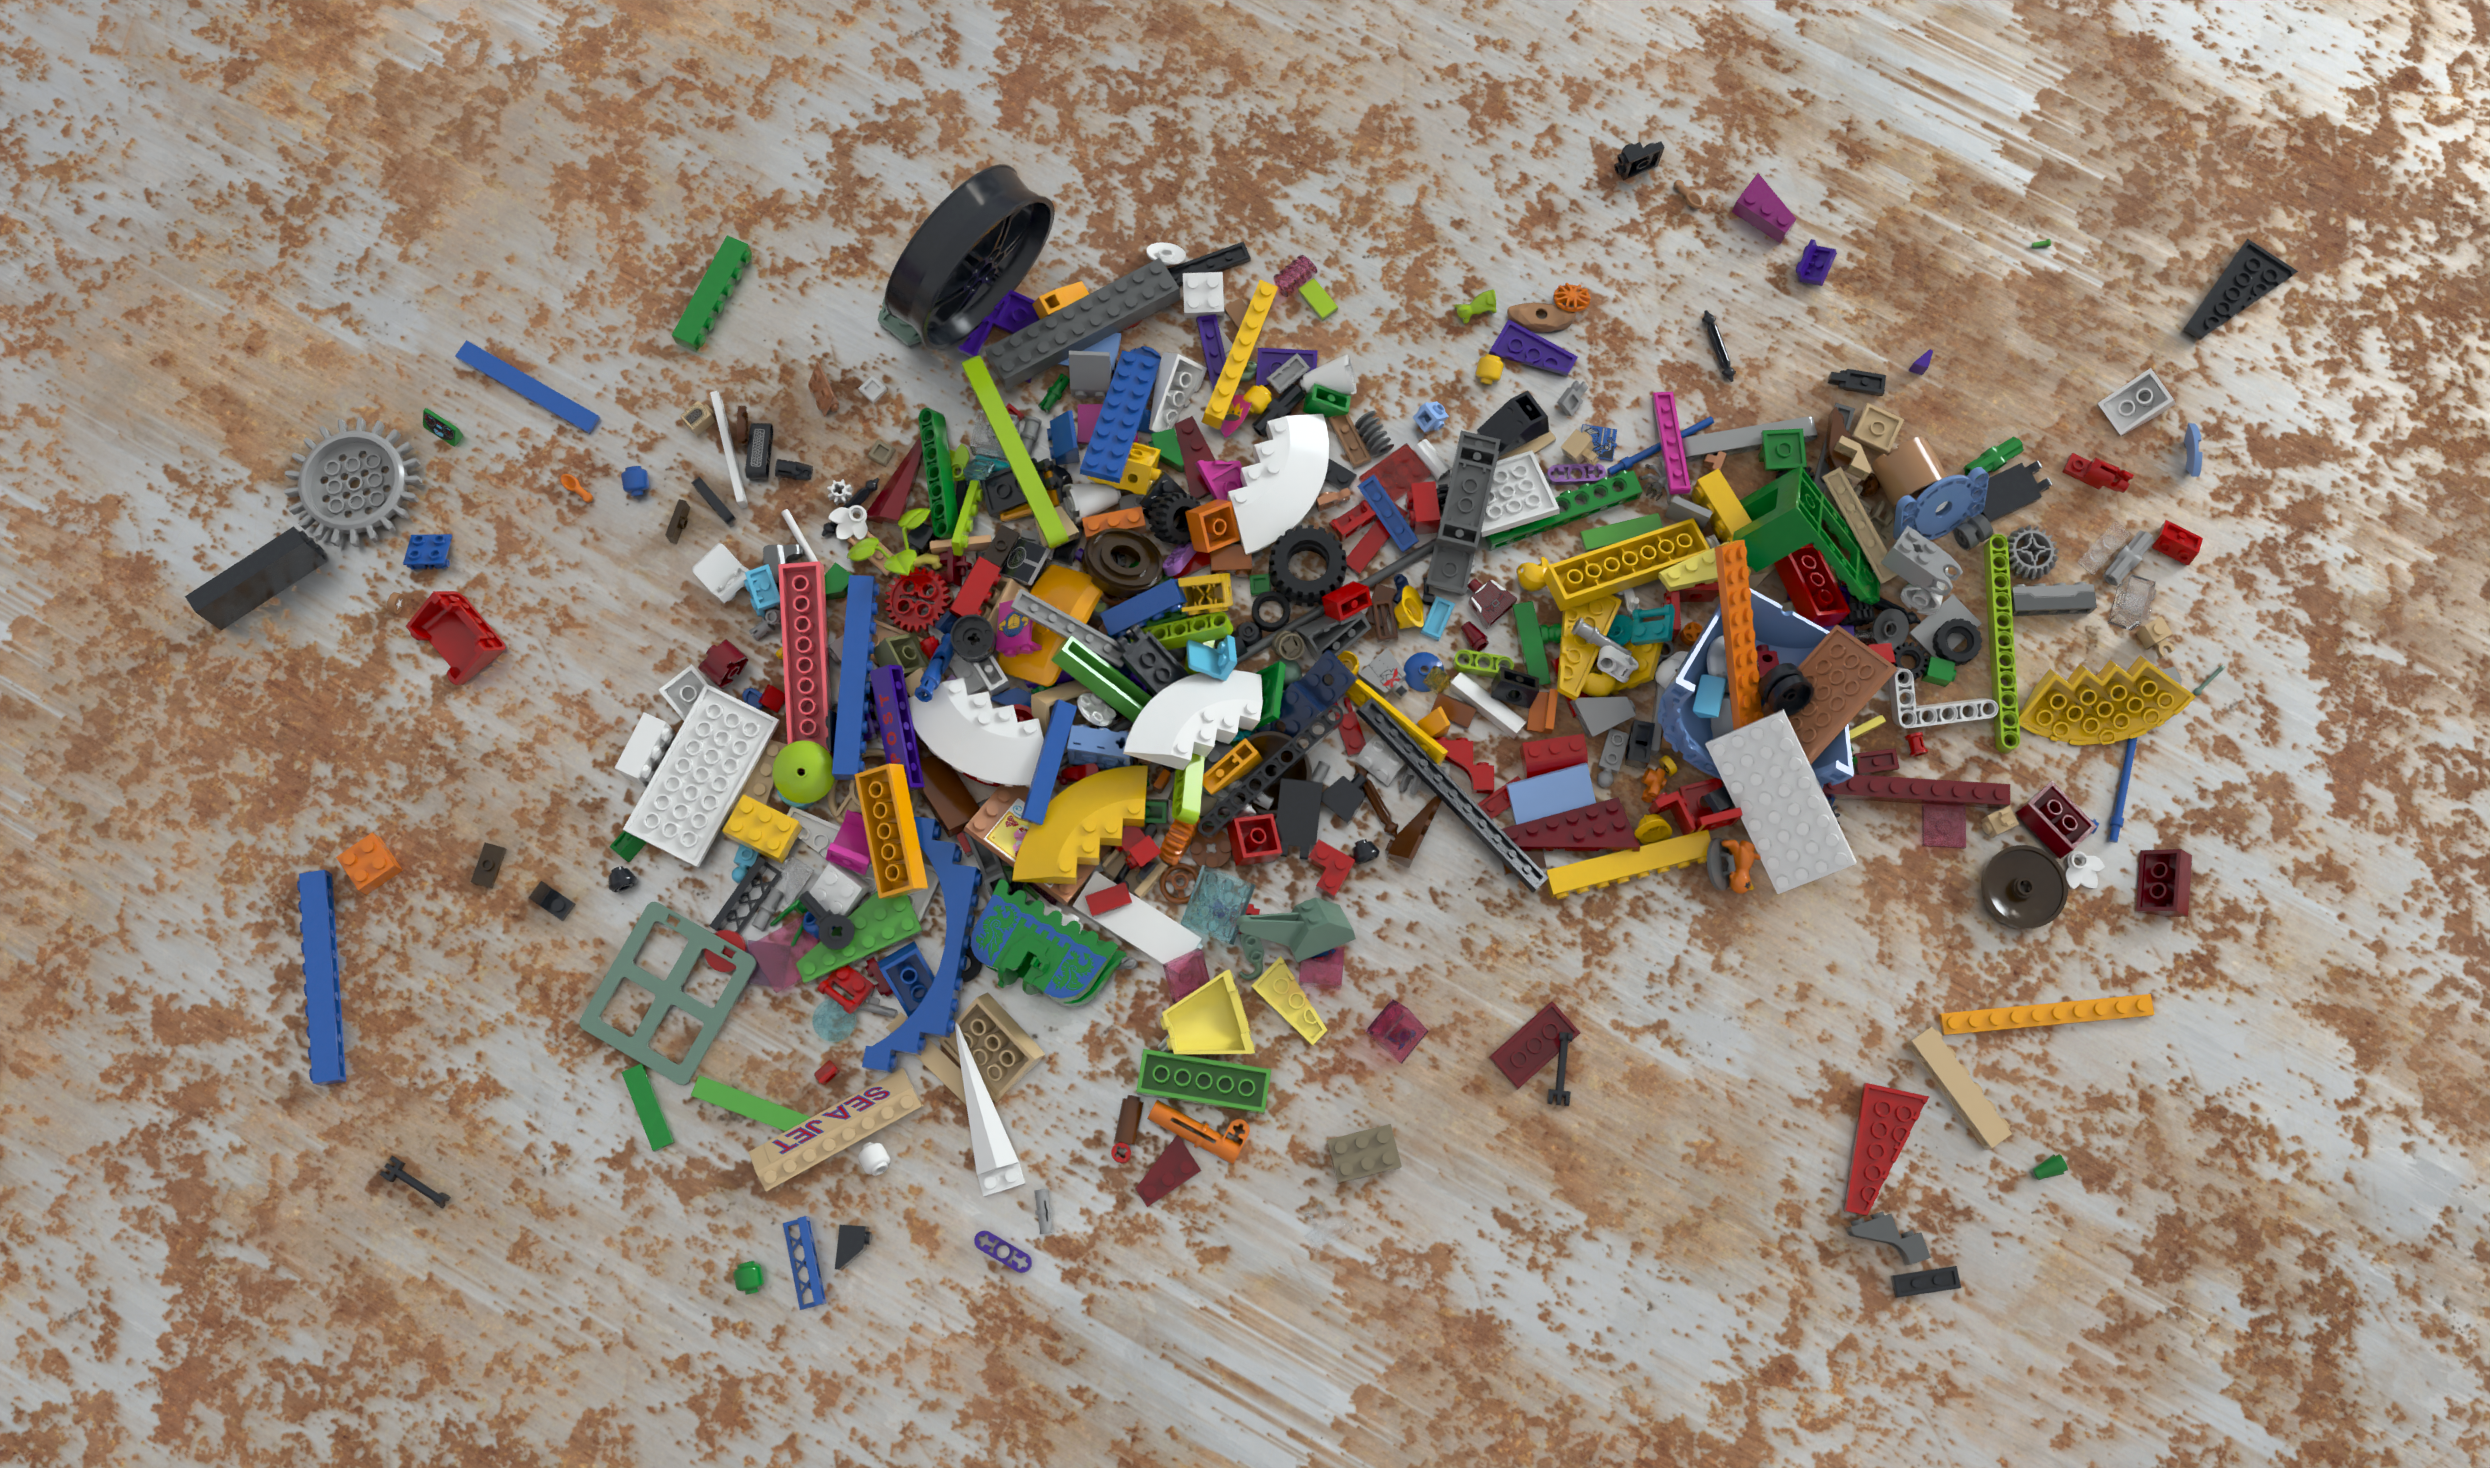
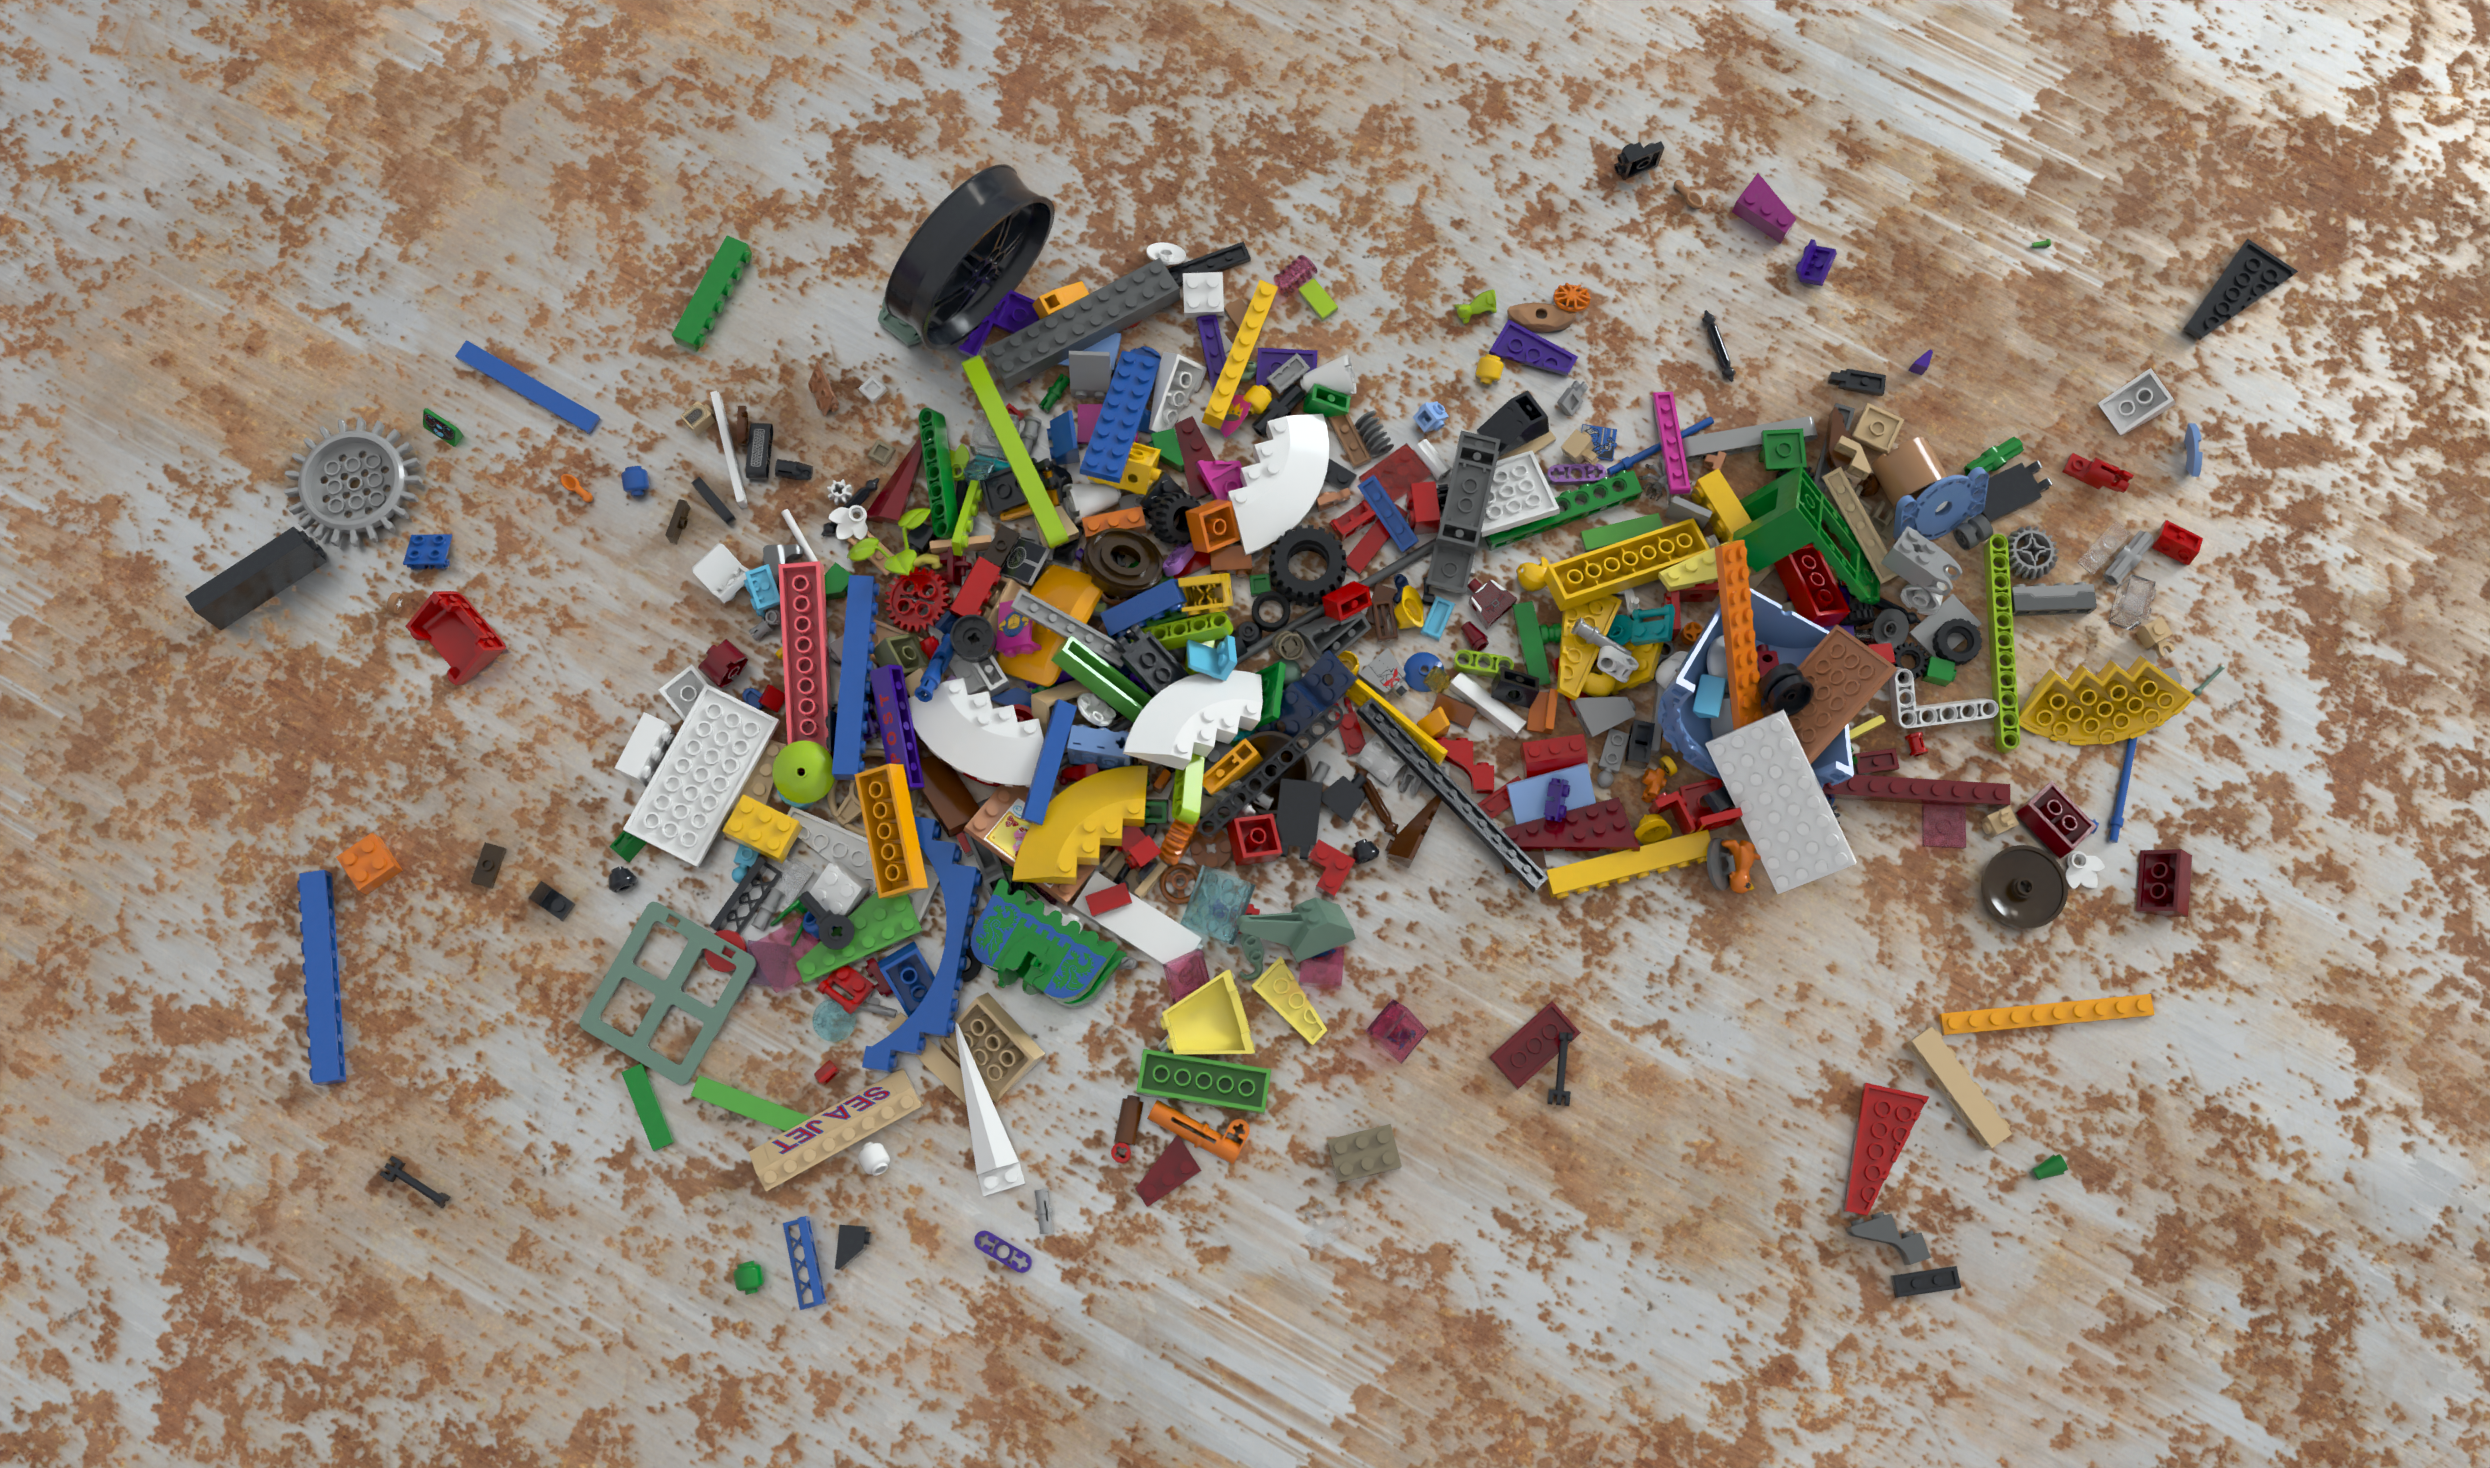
(851, 844): dark pink panel -> none
(1559, 792): none -> dark purple hinge

